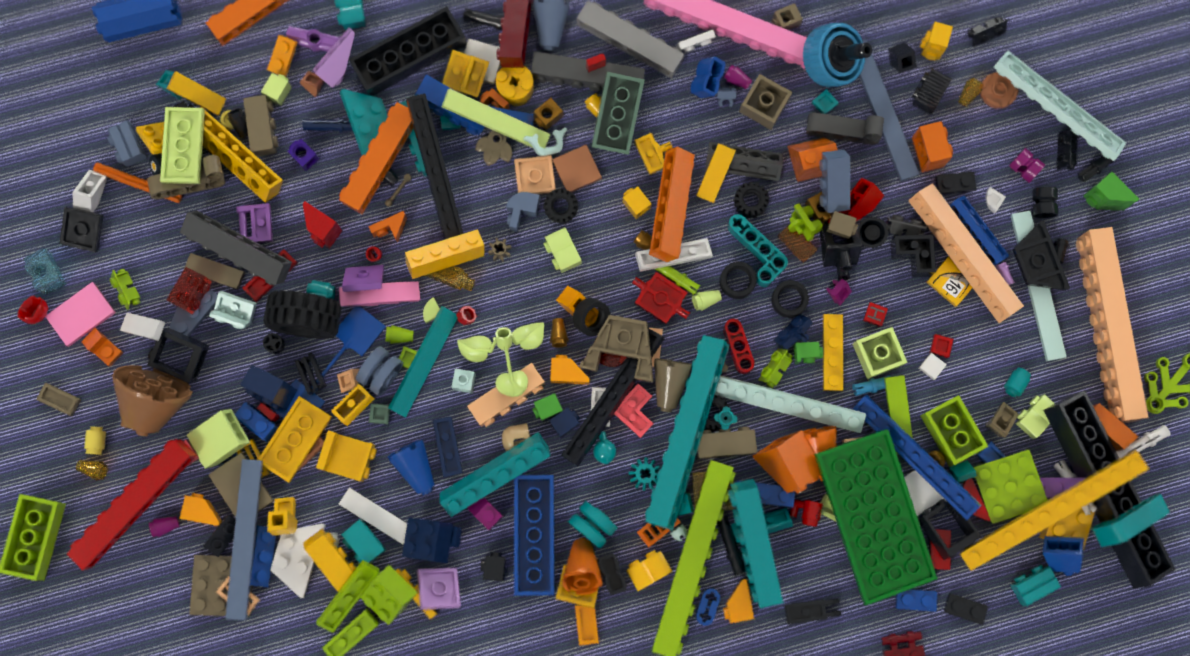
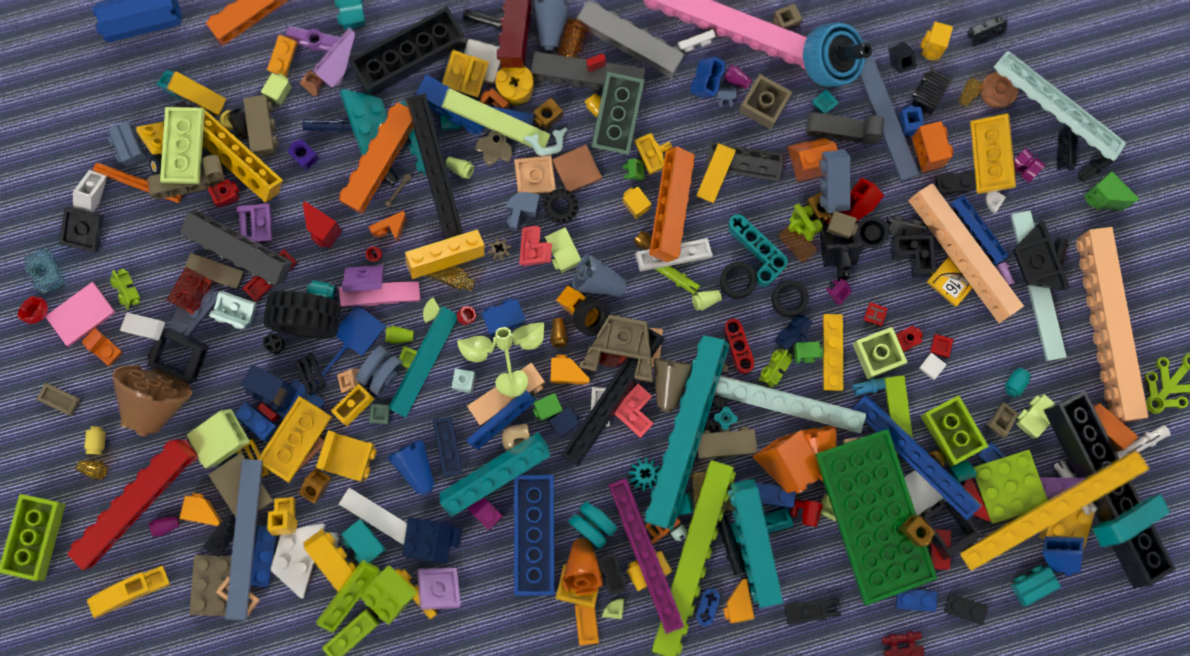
(127, 591): none -> yellow slope
(229, 197): none -> red brick
(315, 485): none -> pearl gold brick
(460, 167): none -> yellowish green cone
(493, 567): black brick -> none
(501, 420): none -> blue tile
(505, 315): none -> blue brick
(531, 250): none -> coral plate
(571, 39): none -> clear orange piece
(598, 278): none -> sand blue cone
(604, 450): teal piece -> none
(614, 609): none -> yellowish green tile
(636, 170): none -> bright green tile
(646, 556): none -> magenta tile
(661, 298): red plate -> none
(754, 189): black tyre -> none
(909, 529): none -> pearl gold brick
(915, 115): none -> blue brick
(915, 334): none -> red brick
(993, 154): none -> yellow tile
(1045, 202): black wheel -> none

